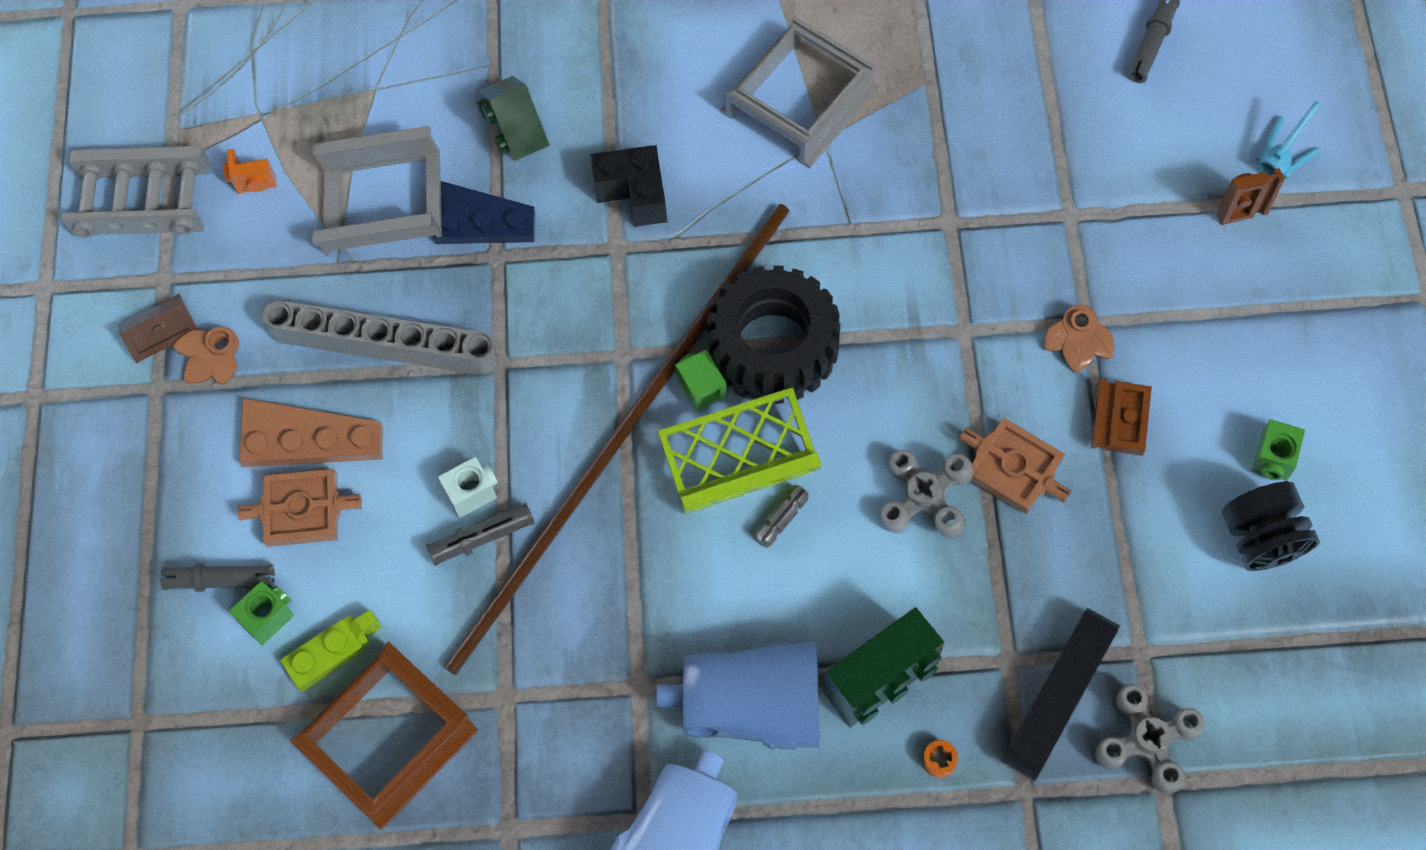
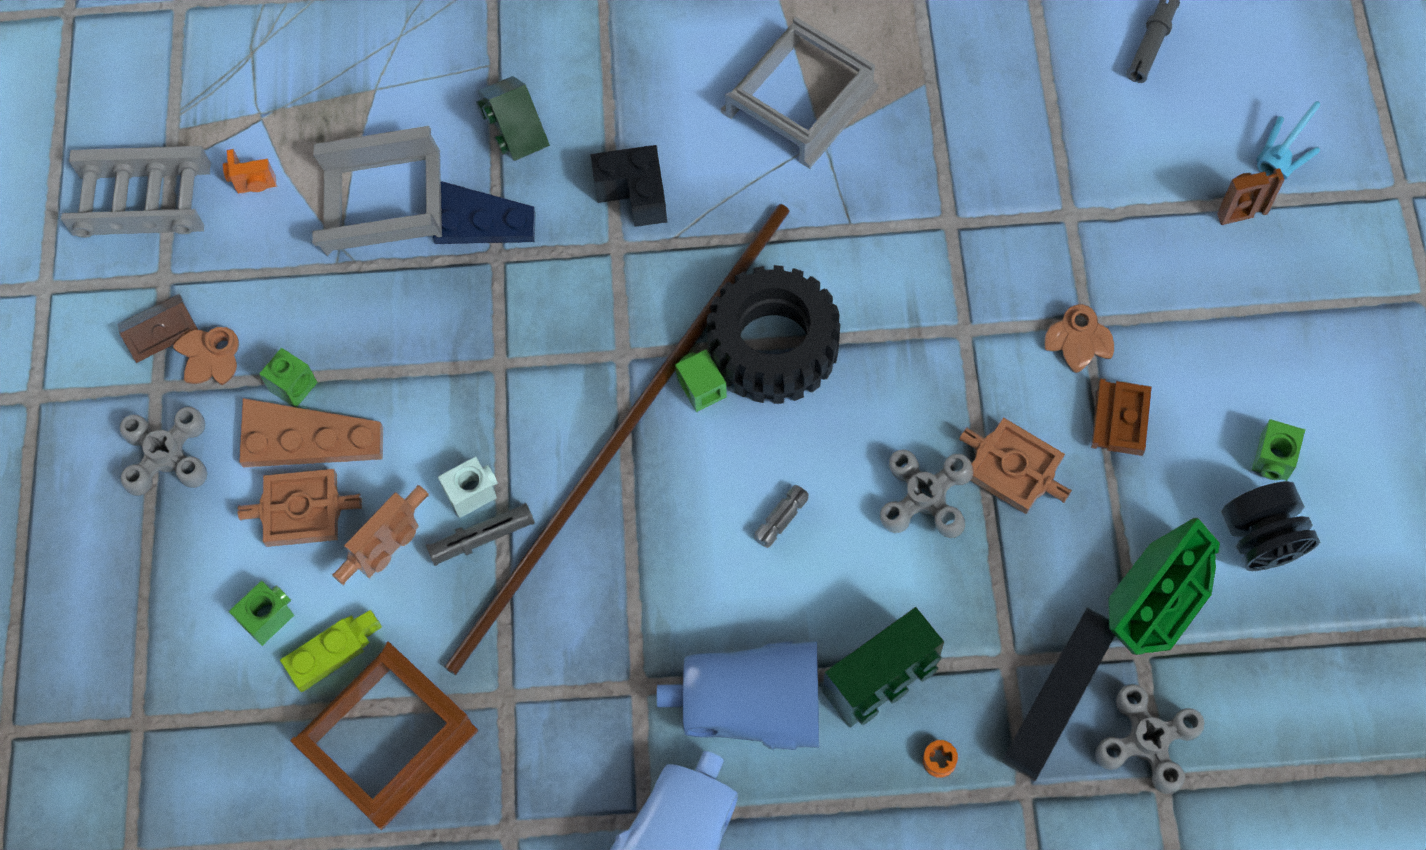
(137, 432): none -> light grey gear
(205, 577): dark grey pin -> none
(288, 377): none -> bright green brick
(368, 327): light grey beam -> none
(381, 536): none -> nougat plate
(748, 480): lime fence -> none
(1164, 589): none -> green wedge

